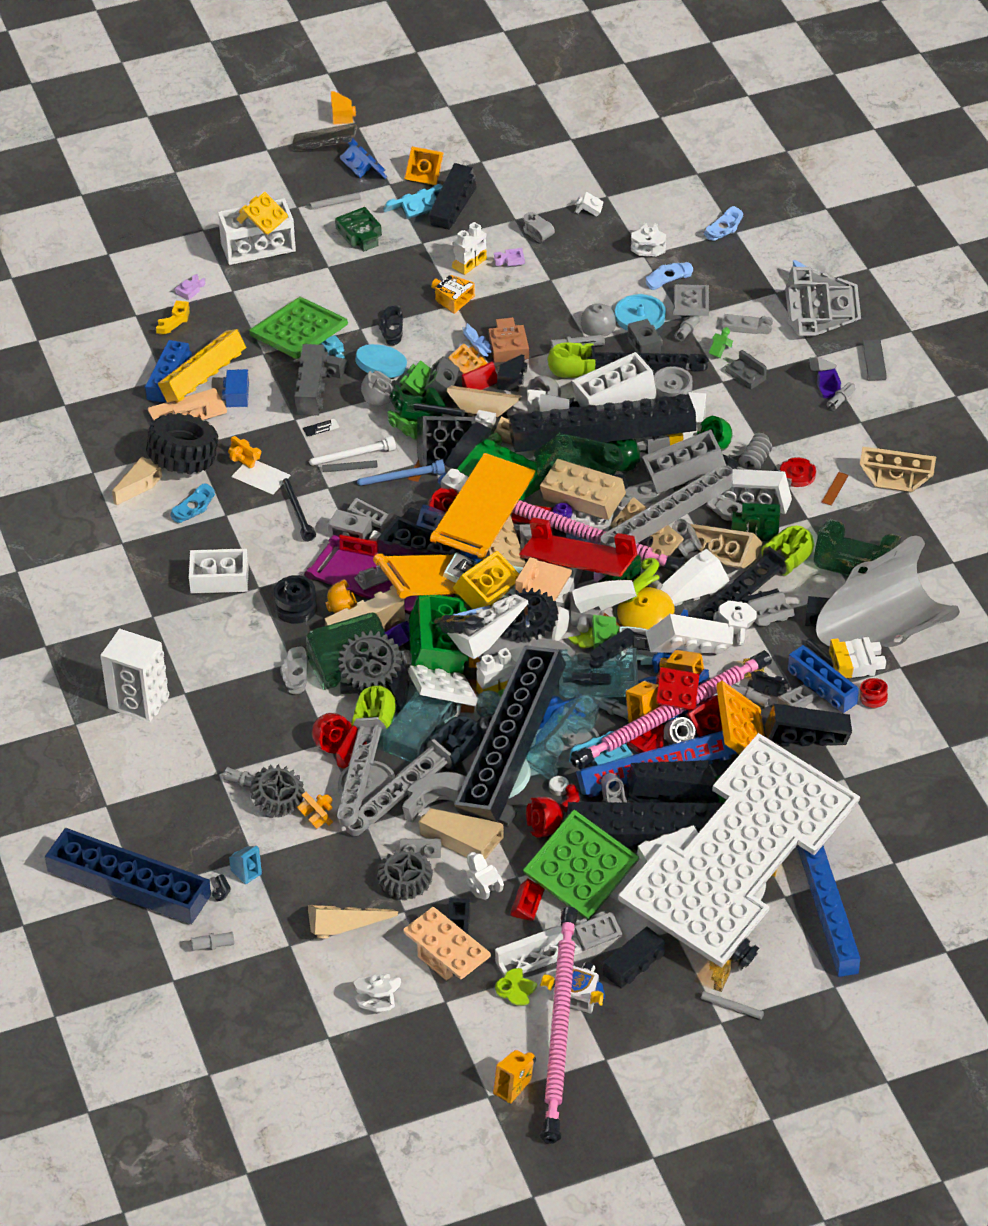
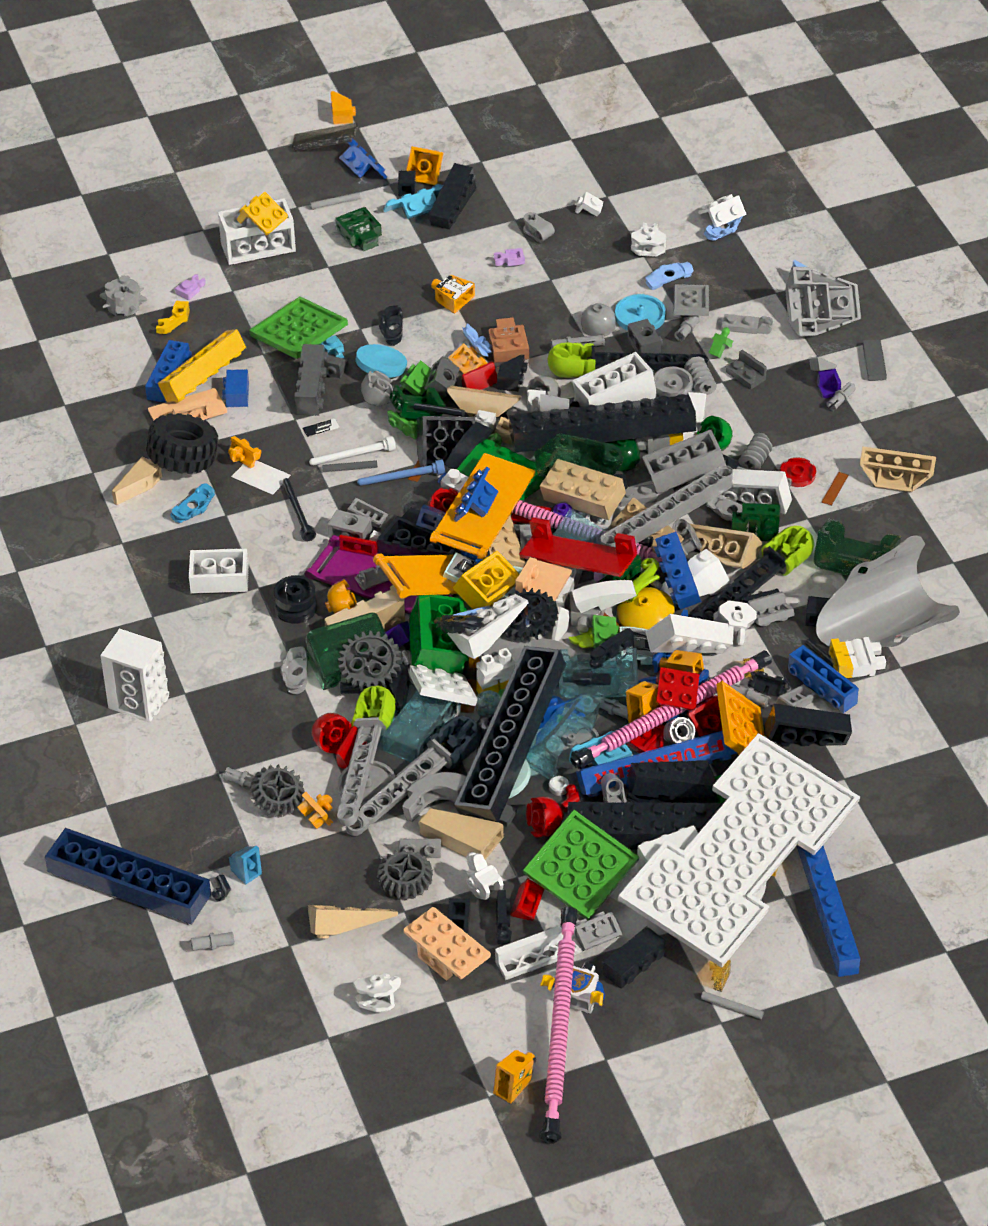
(123, 296): none -> light grey brick
(406, 182): none -> black brick
(468, 248): white hips -> none
(479, 496): none -> blue bracket
(502, 918): none -> black hinge
(518, 987): lime plate -> none
(579, 528): none -> clear light blue piece
(678, 570): none -> blue brick
(701, 376): none -> light grey piece
(724, 210): none -> white bracket
(744, 954): black wheel -> none
(873, 692): red wheel -> none

